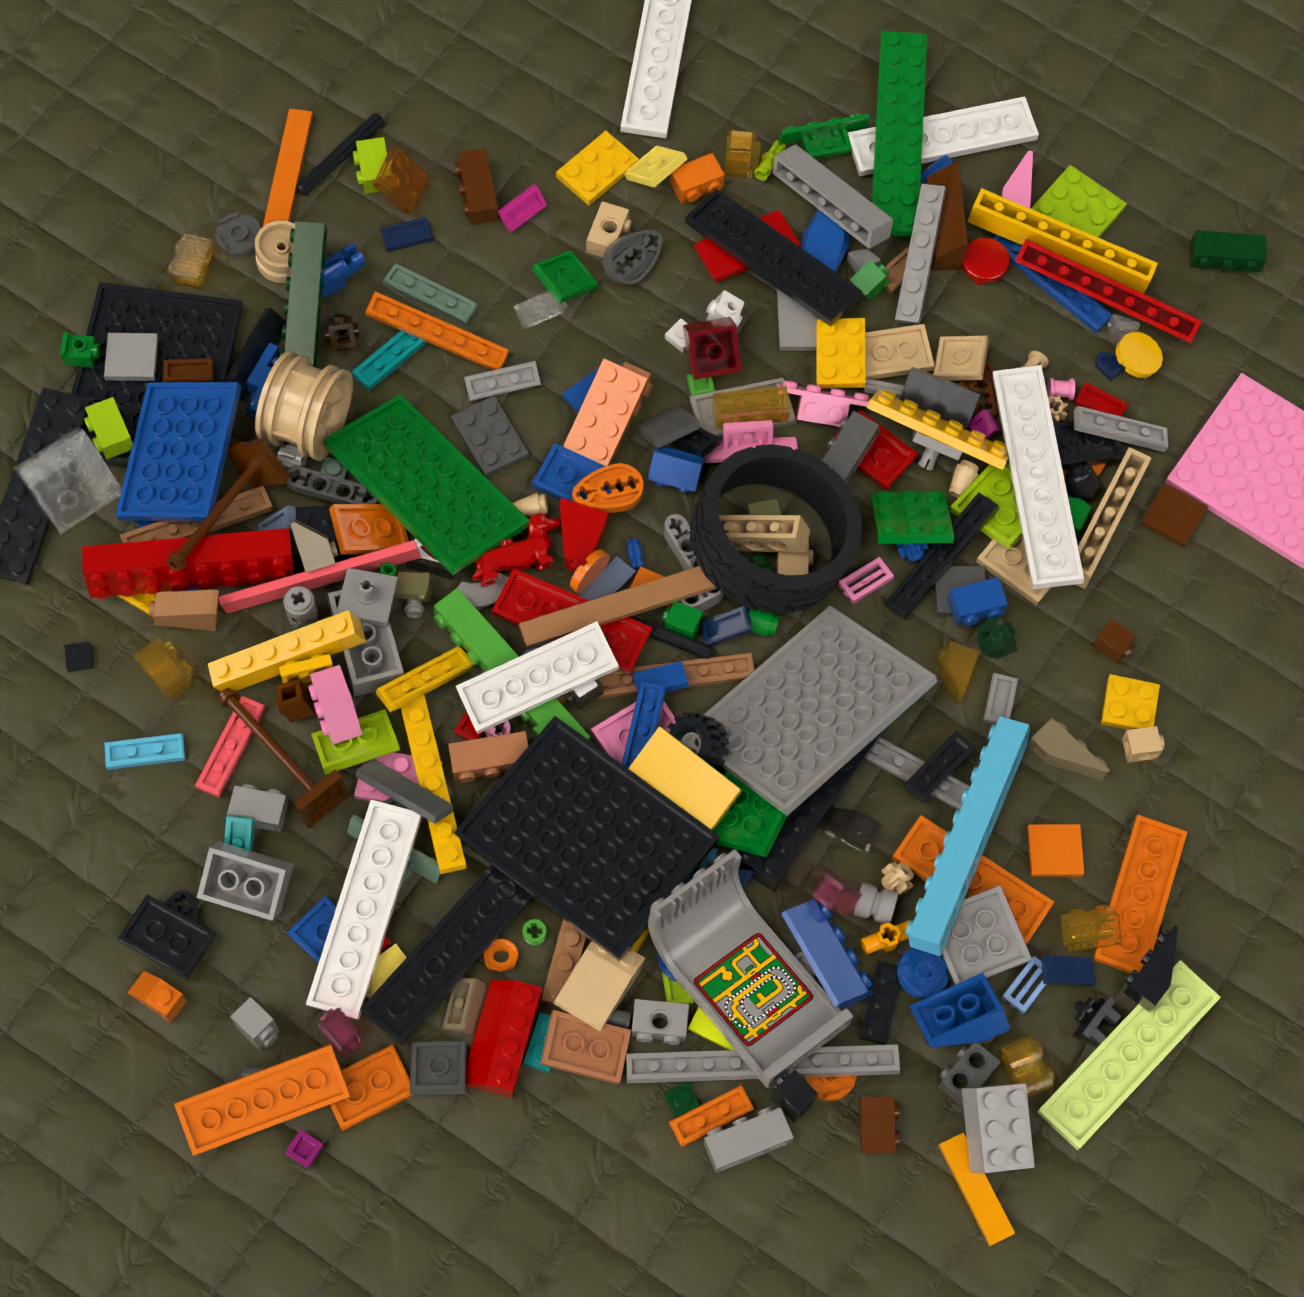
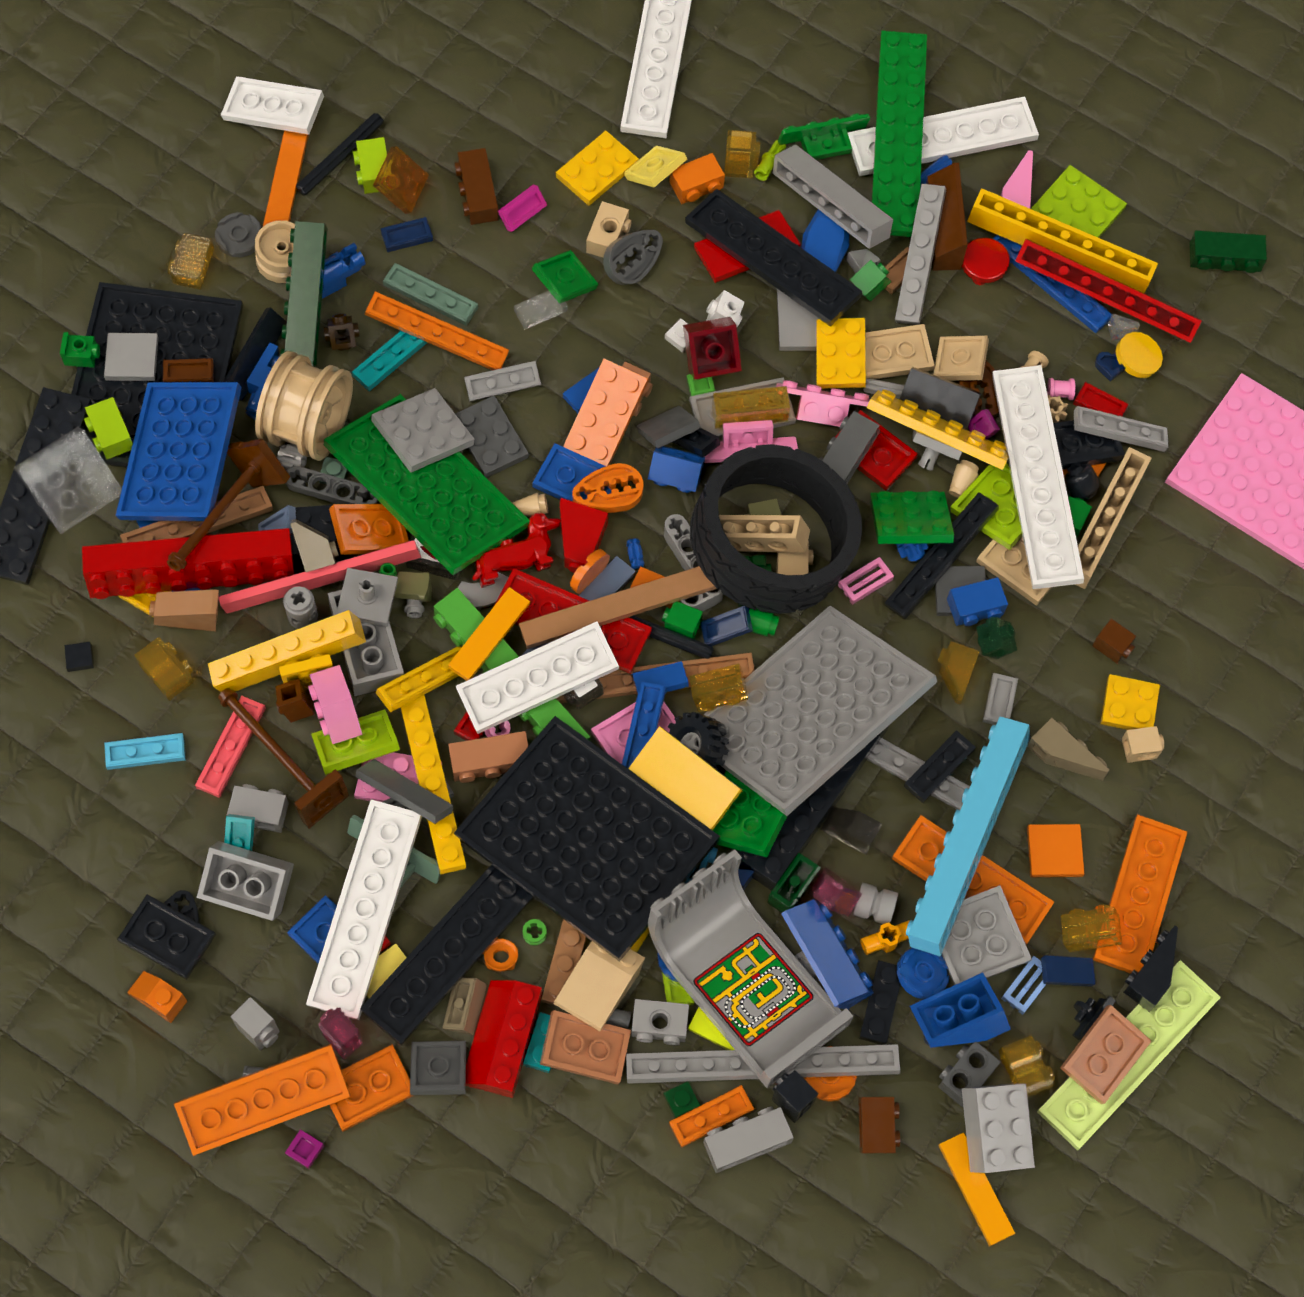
(272, 105): none -> white plate
(422, 430): none -> light grey plate
(488, 634): none -> light orange tile
(718, 688): none -> clear yellow brick
(794, 883): none -> dark green brick
(897, 877): tan gear -> none
(1105, 1054): none -> nougat plate
(1174, 515): reddish brown tile -> none

